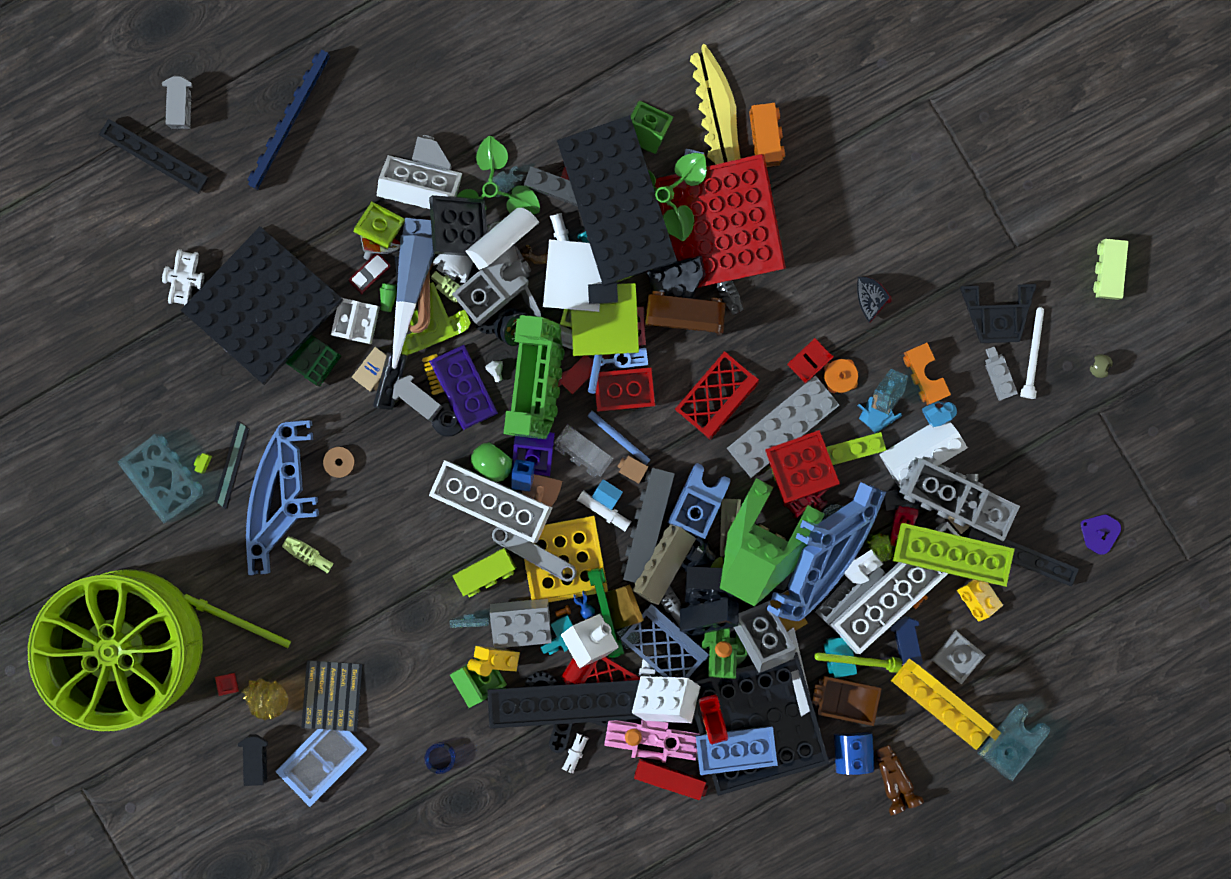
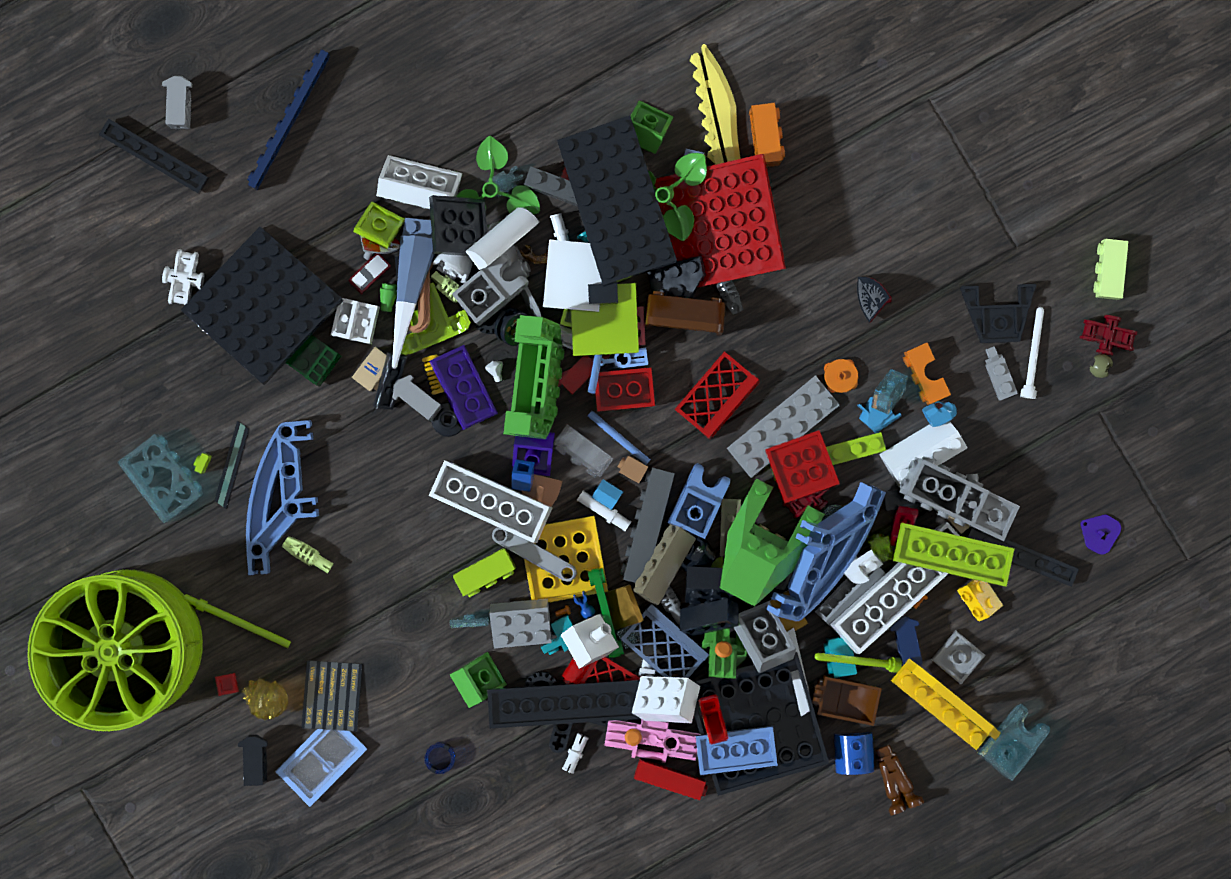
(330, 462): medium nougat piece -> none
(429, 153): light grey slope -> none
(491, 462): bright green piece -> none
(493, 659): yellow hinge -> none
(816, 353): red piece -> none
(1108, 335): none -> dark red axle

